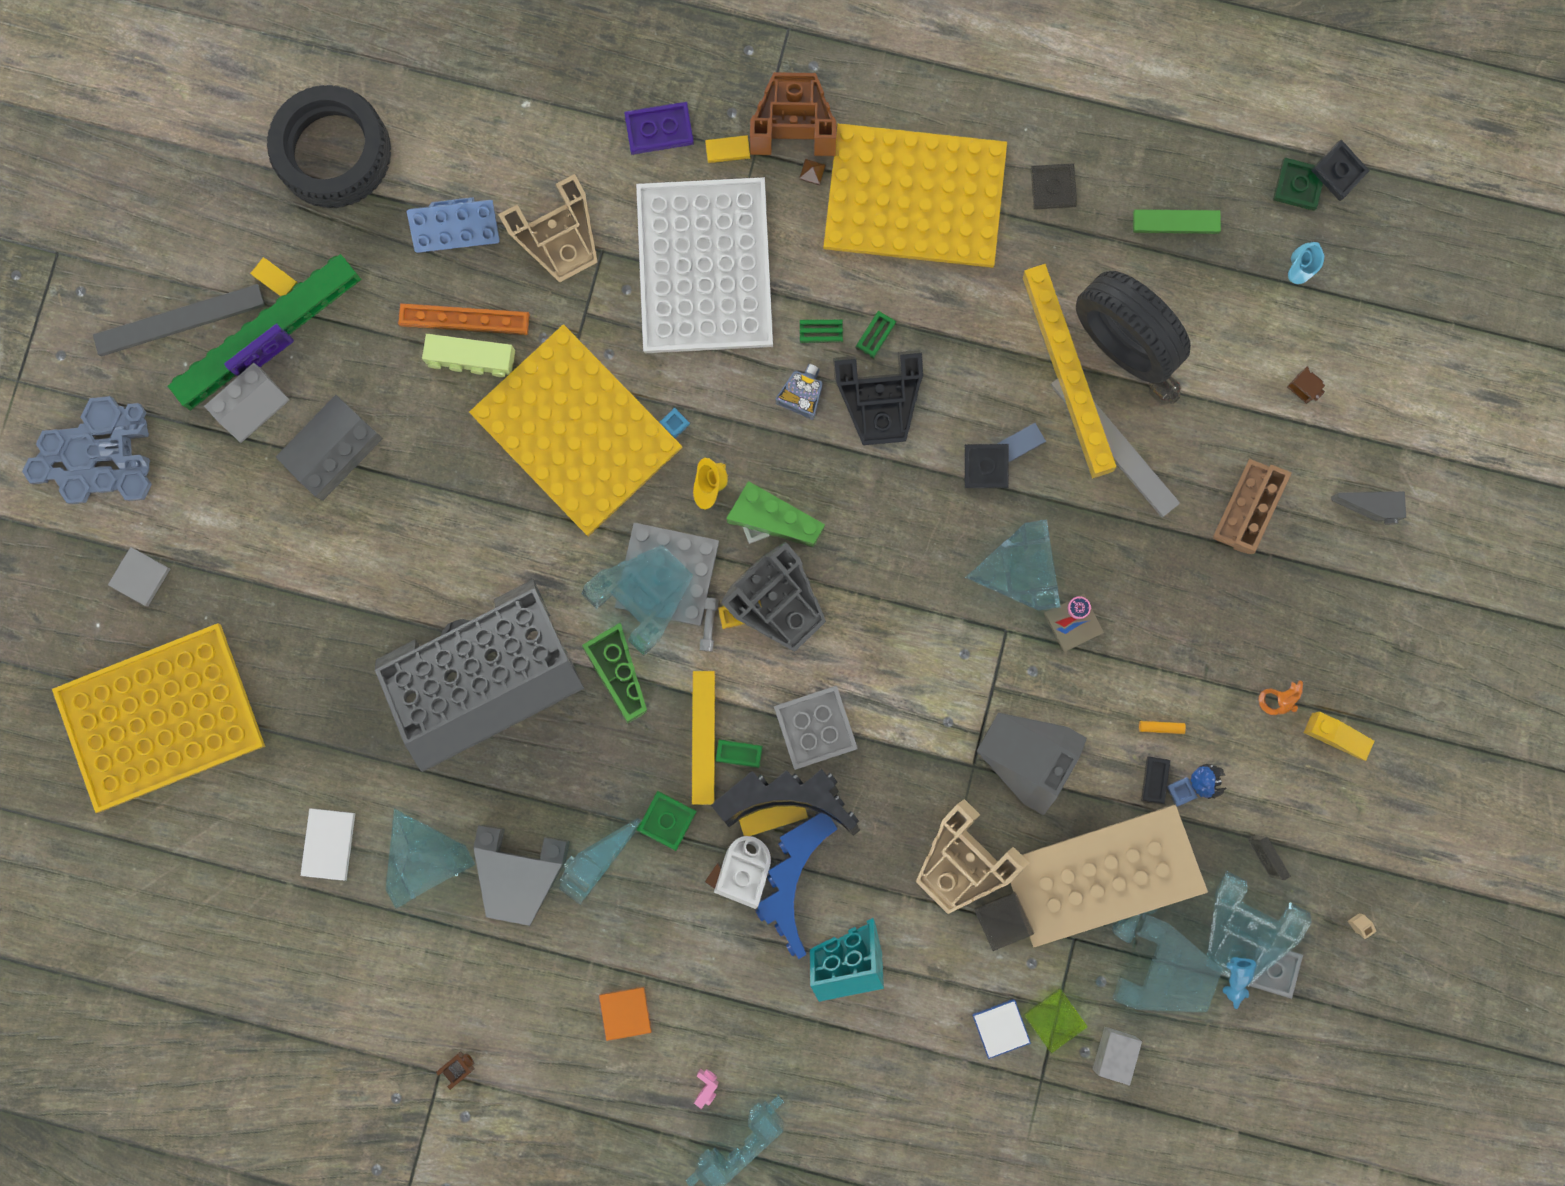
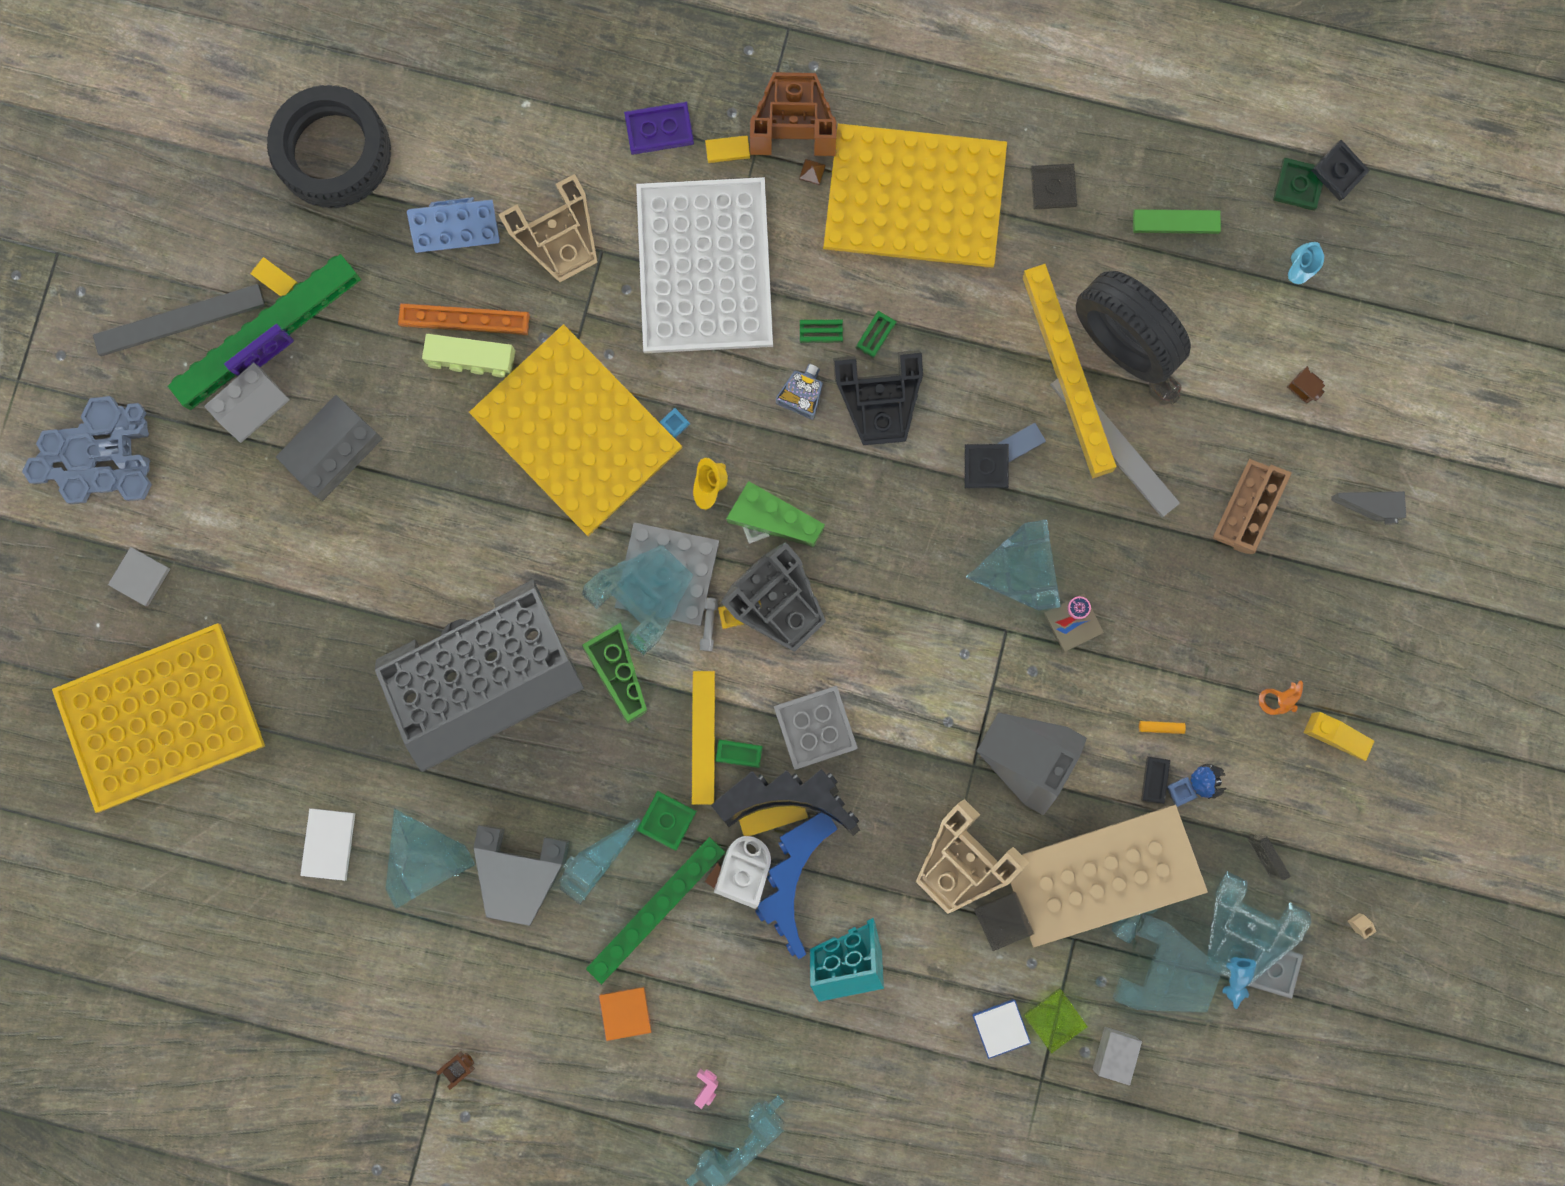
(655, 910): none -> green plate

